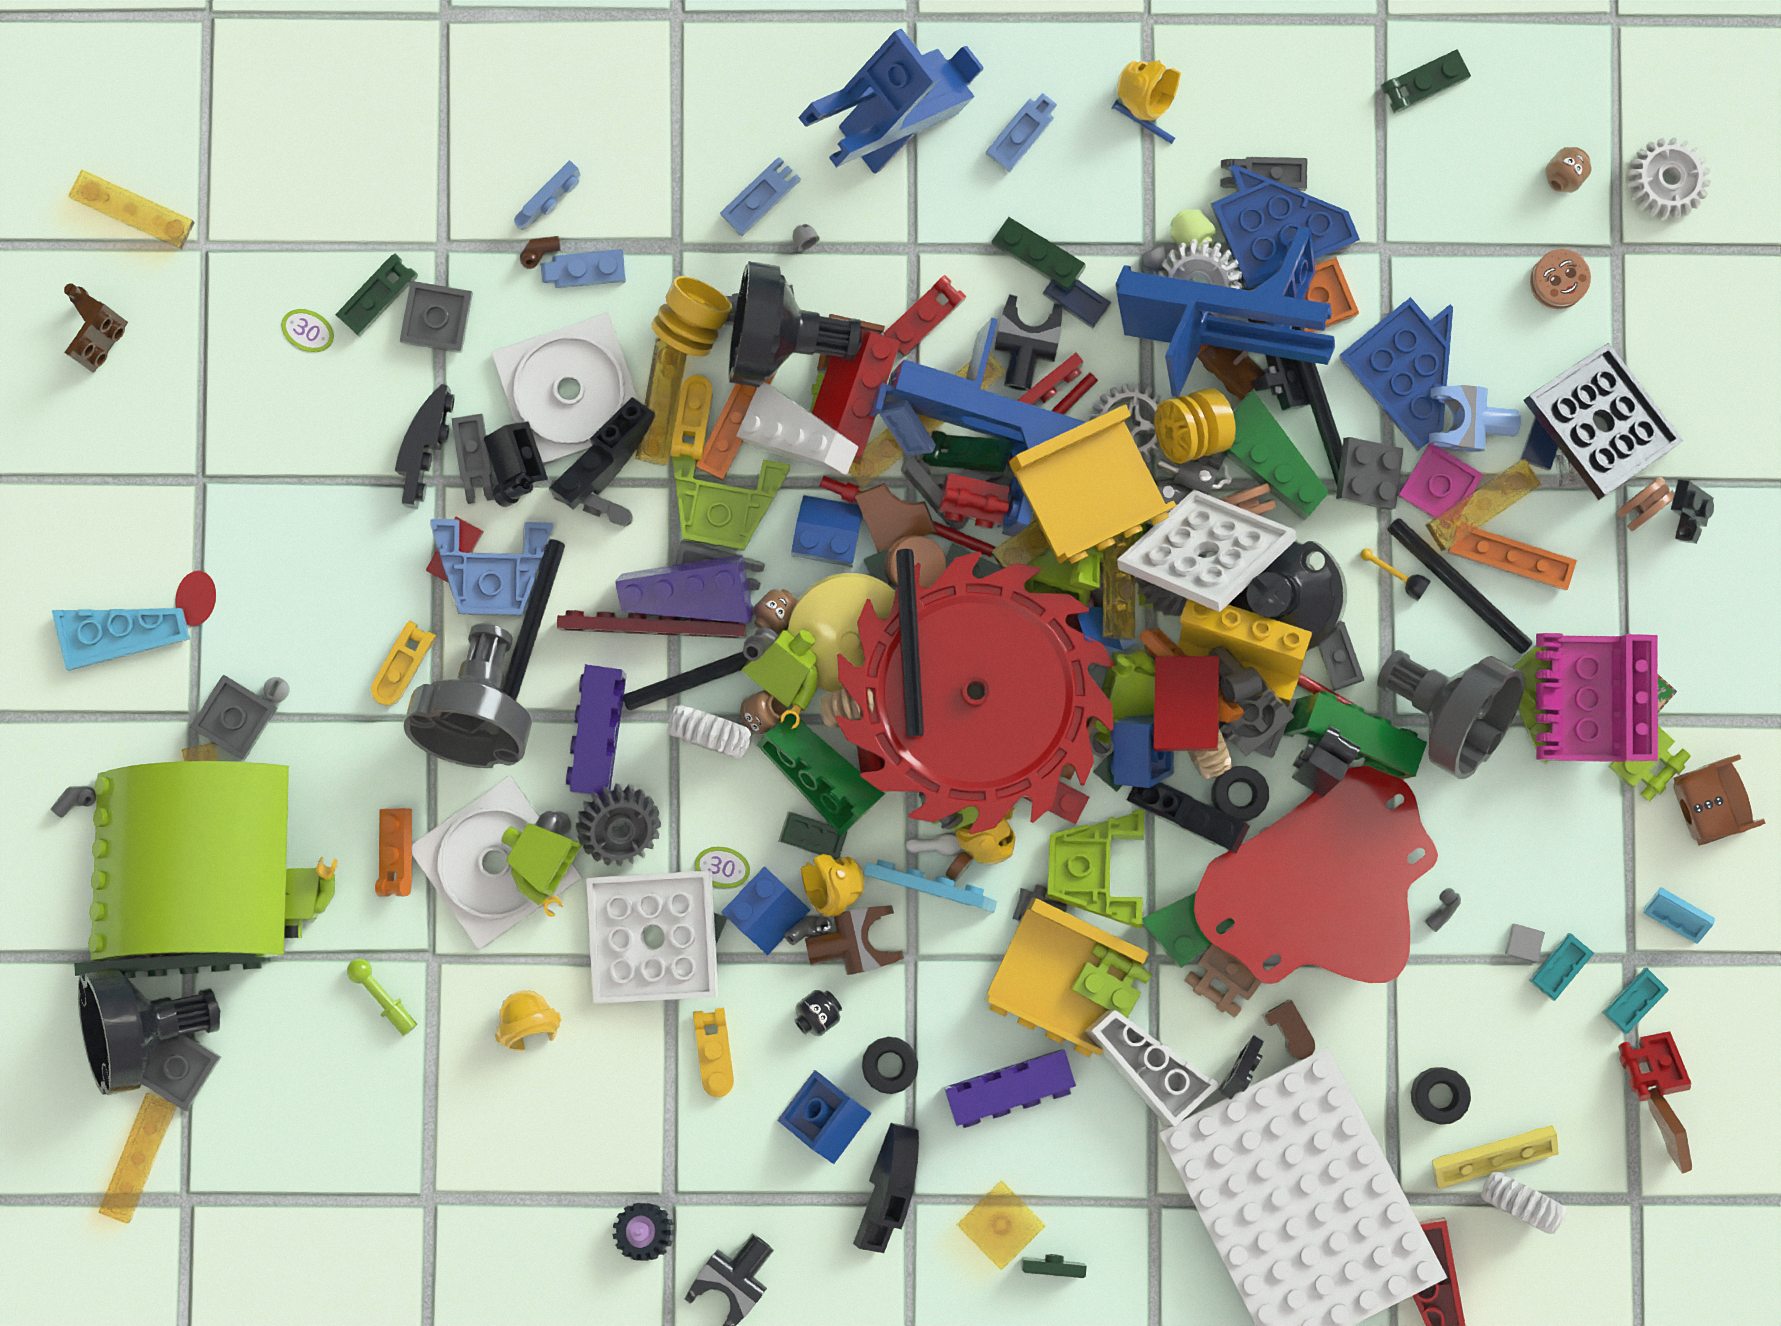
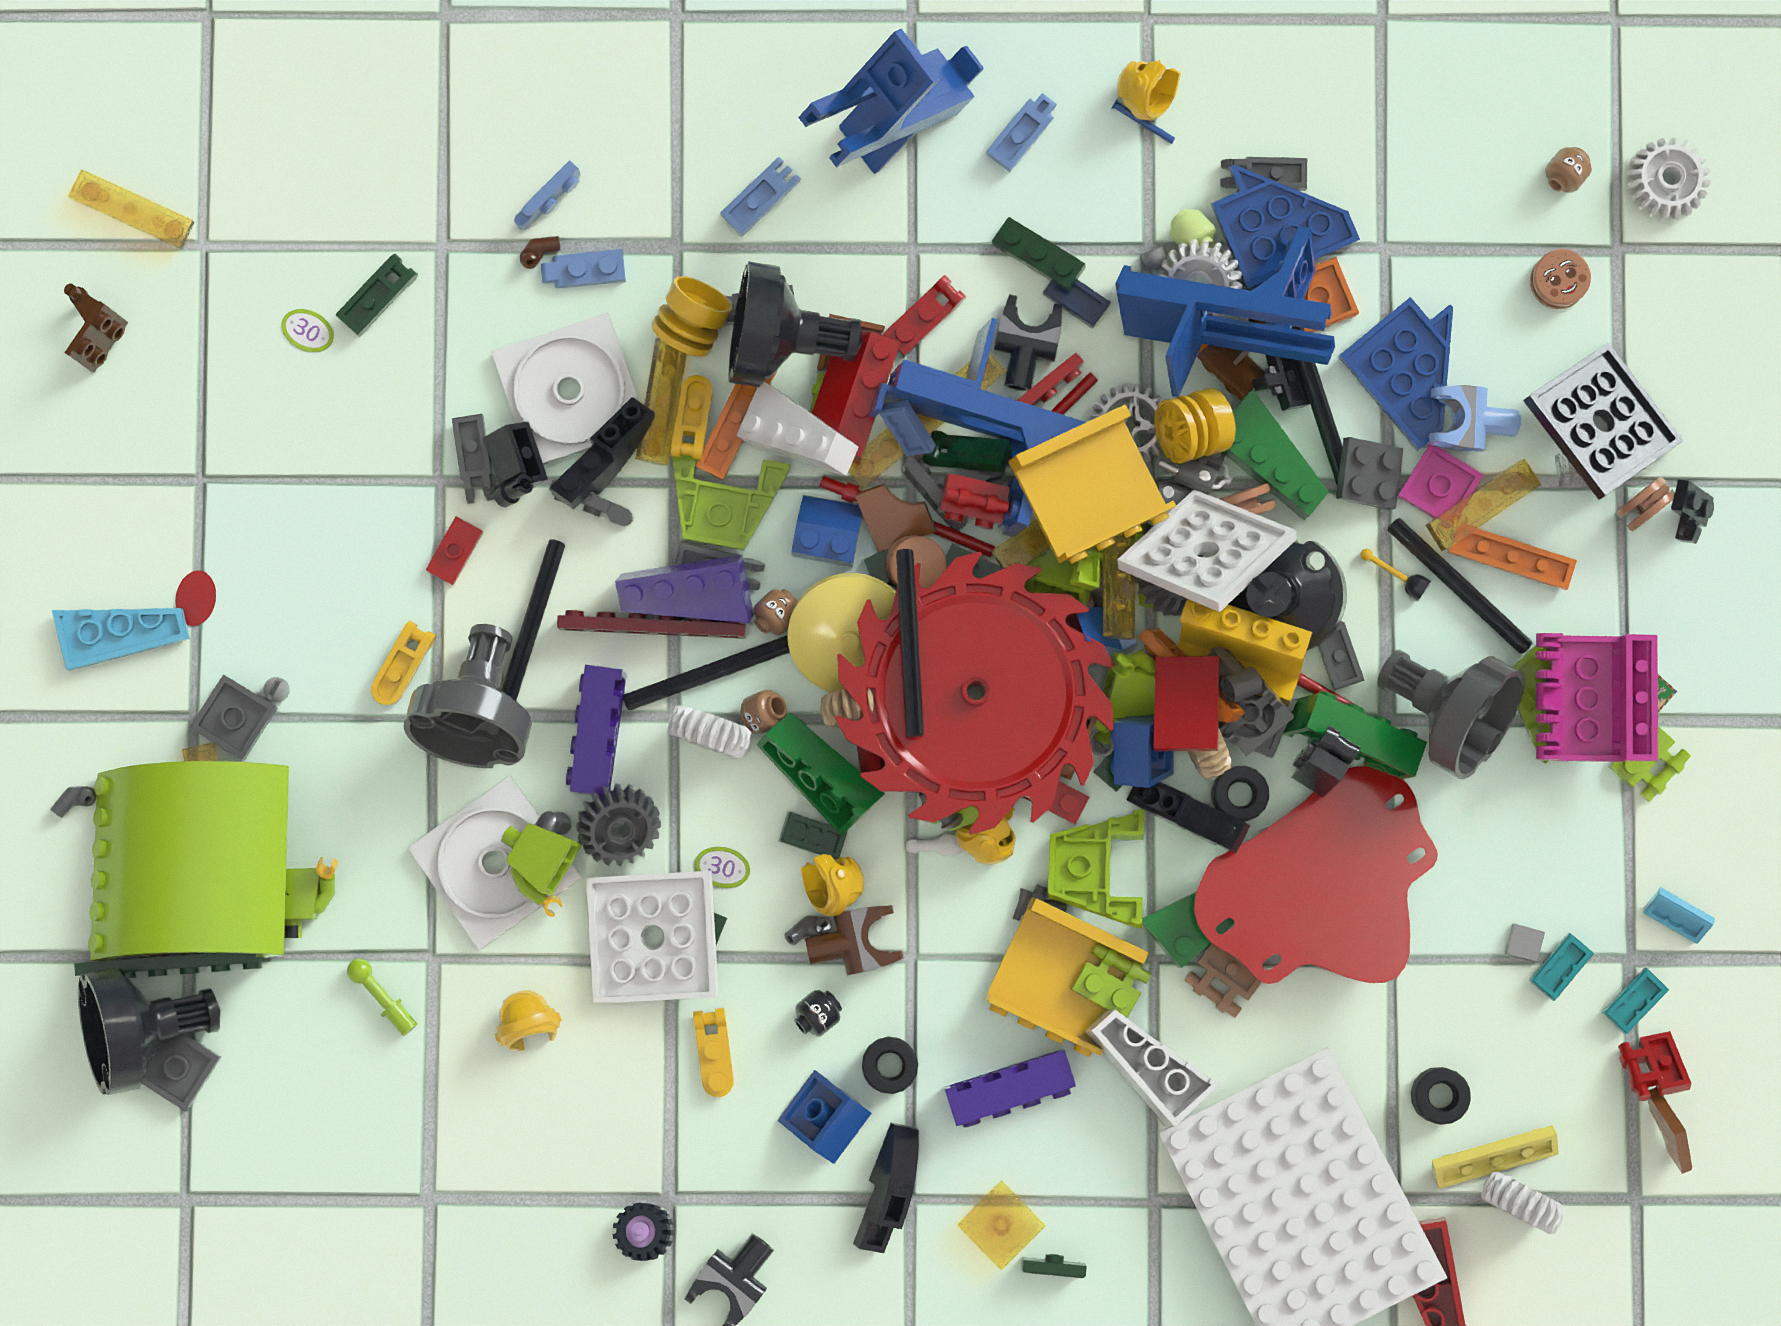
(137, 1158): clear yellow plate -> none
(395, 852): orange plate -> none
(425, 432): black slope -> none
(436, 317): dark grey plate -> none
(490, 580): medium blue wing -> none
(765, 910): blue slope -> none
(783, 667): lime torso -> none
(805, 237): light grey hinge -> none
(940, 887): medium azure wing -> none
(959, 866): dark orange tile -> none
(1239, 1077): black hinge -> none
(1298, 1039): reddish brown leg -> none
(1426, 80): dark green plate -> none
(1443, 914): dark grey arm -> none
(1539, 447): dark blue tile -> none
(1715, 801): dark orange piece -> none

